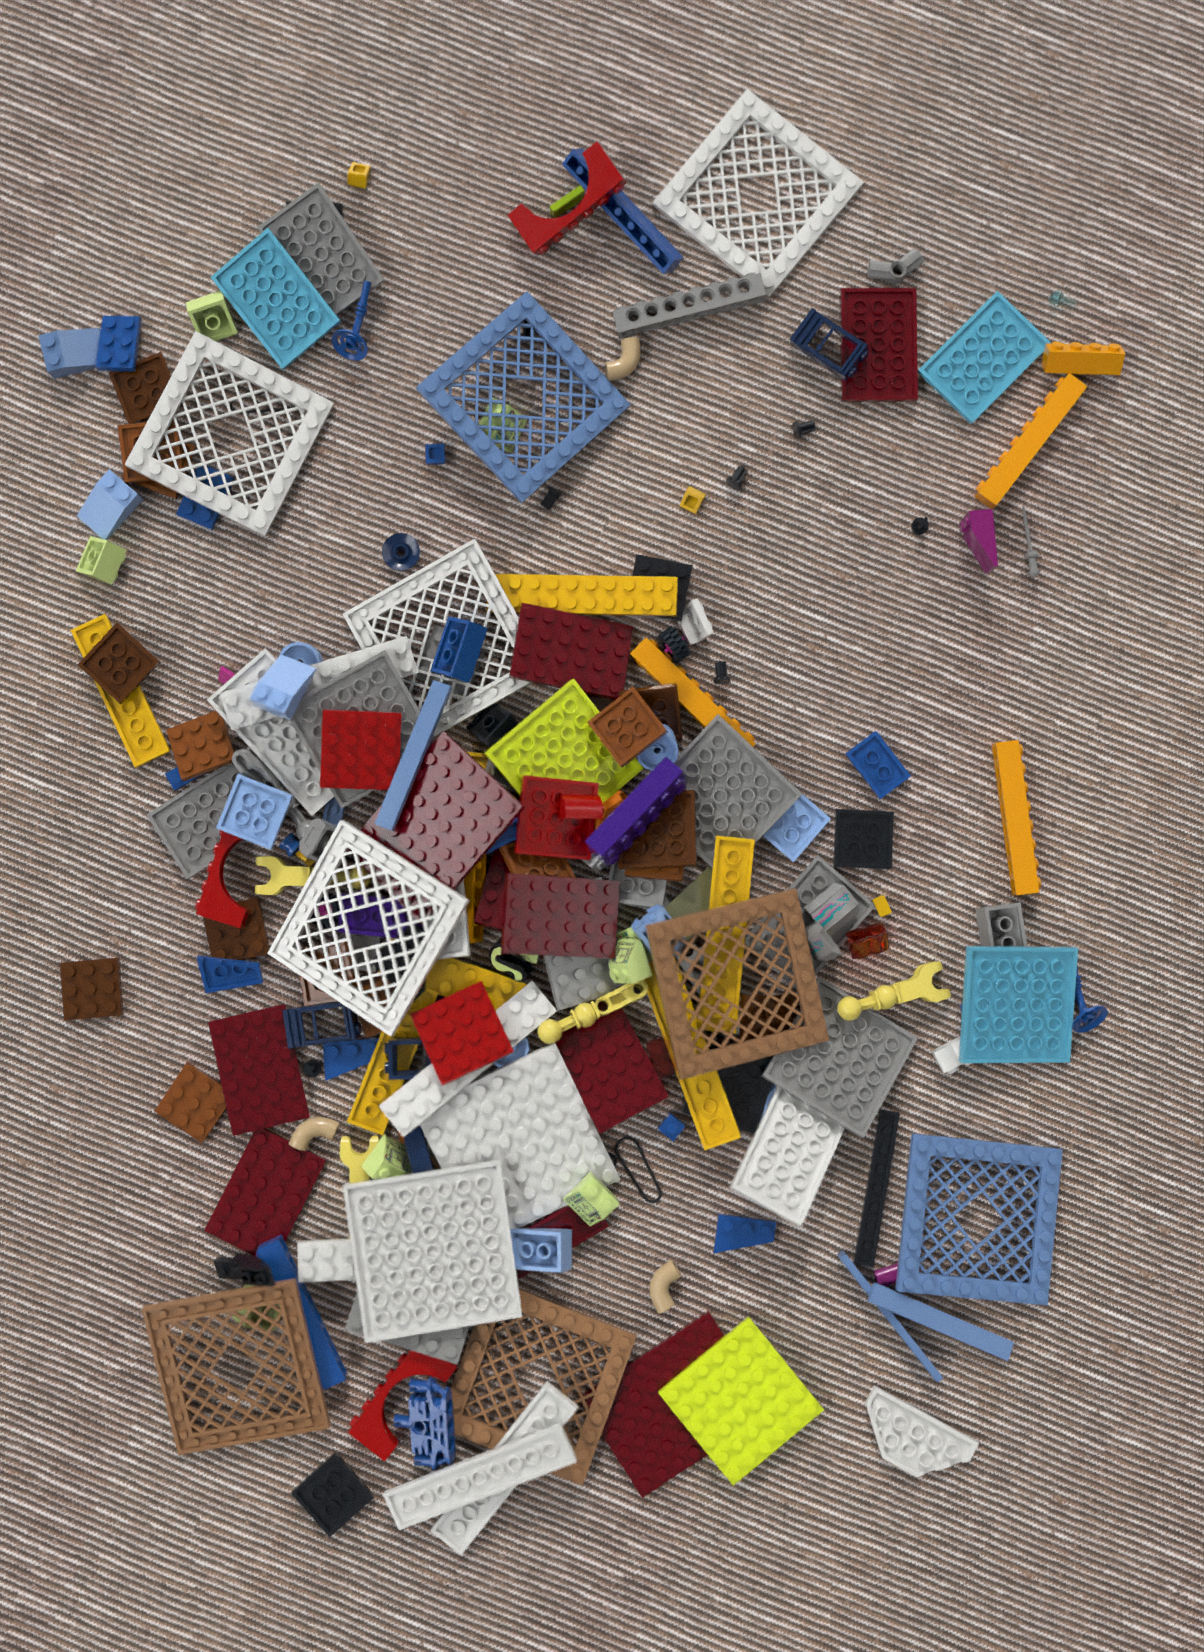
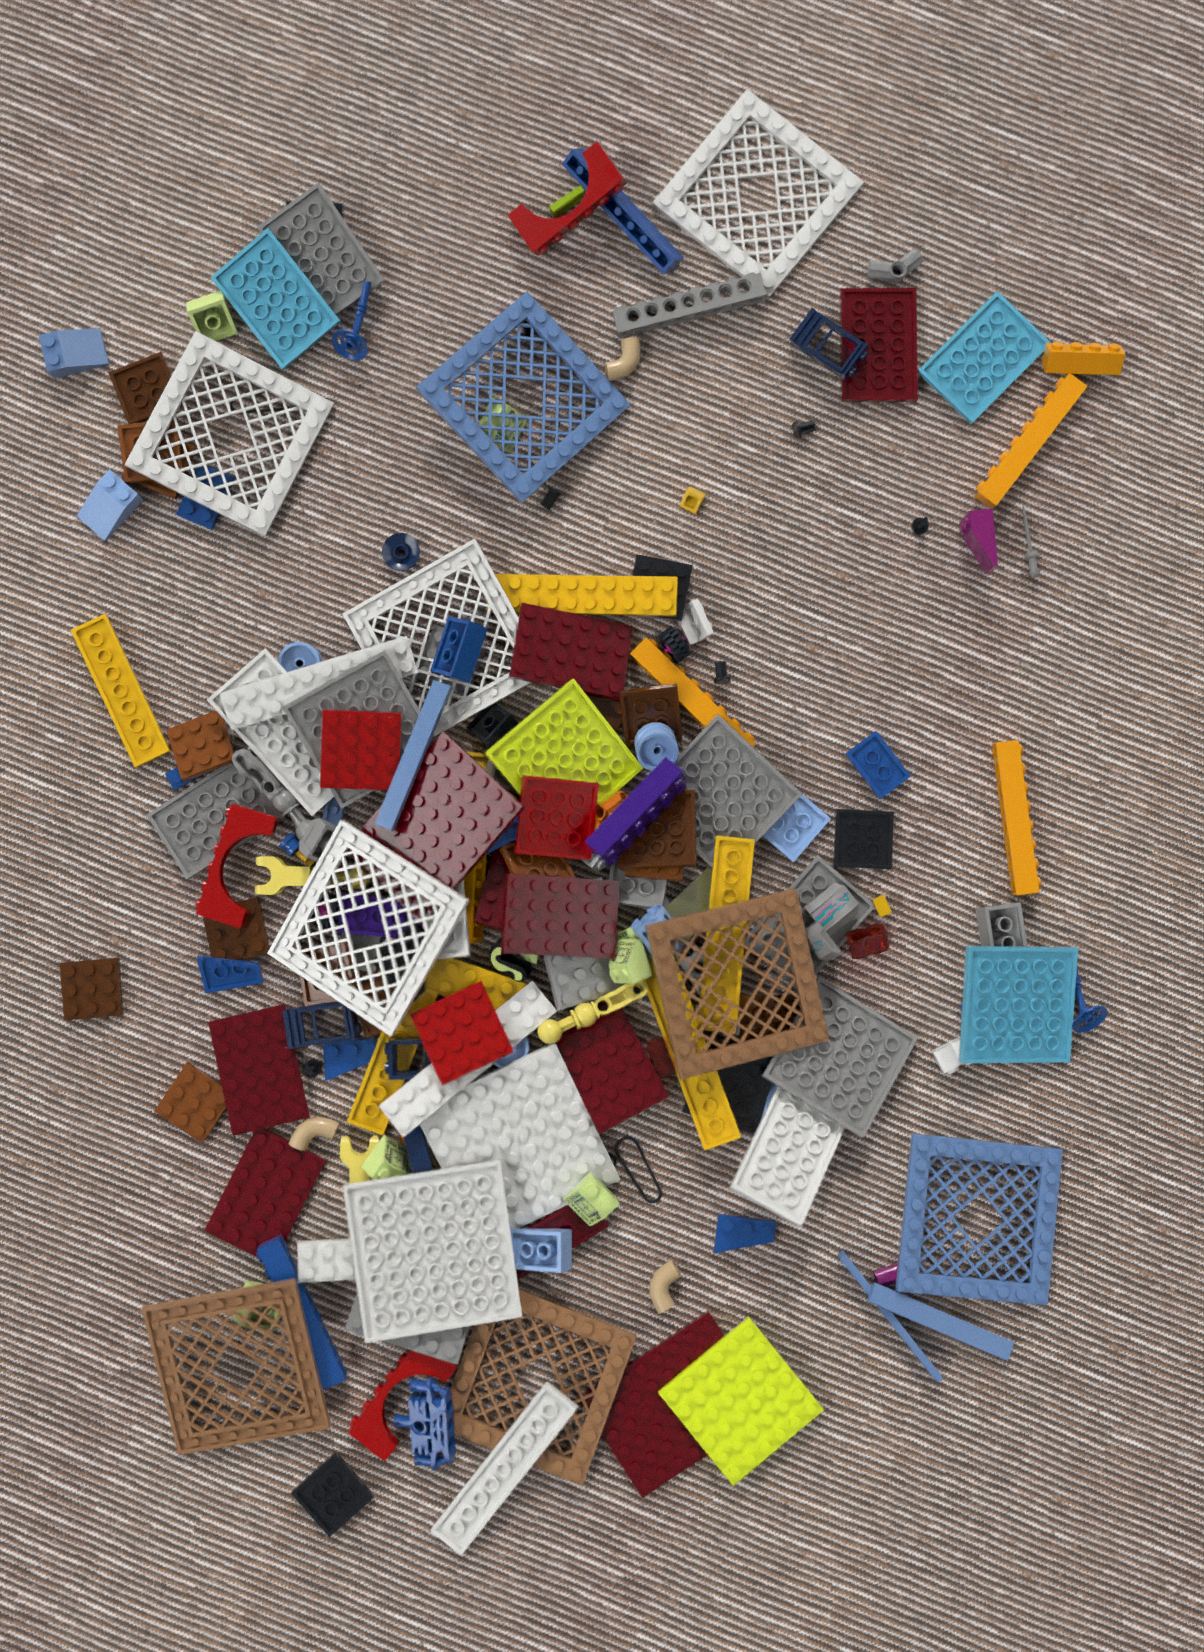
(101, 560): yellowish green slope -> none
(118, 343): blue plate -> none
(119, 663): reddish brown plate -> none
(225, 675): dark pink slope -> none
(245, 1268): black slope -> none
(254, 811): light blue plate -> none
(282, 687): light blue slope -> none
(358, 175): yellow slope -> none
(435, 454): blue plate -> none
(480, 1476): white plate -> none
(581, 806): red brick -> none
(627, 727): dark orange plate -> none
(671, 1126): blue brick -> none
(737, 477): black piece -> none
(876, 1188): black plate -> none
(887, 996): light yellow piece -> none
(913, 1437): white plate -> none
(1058, 295): clear light blue hand -> none

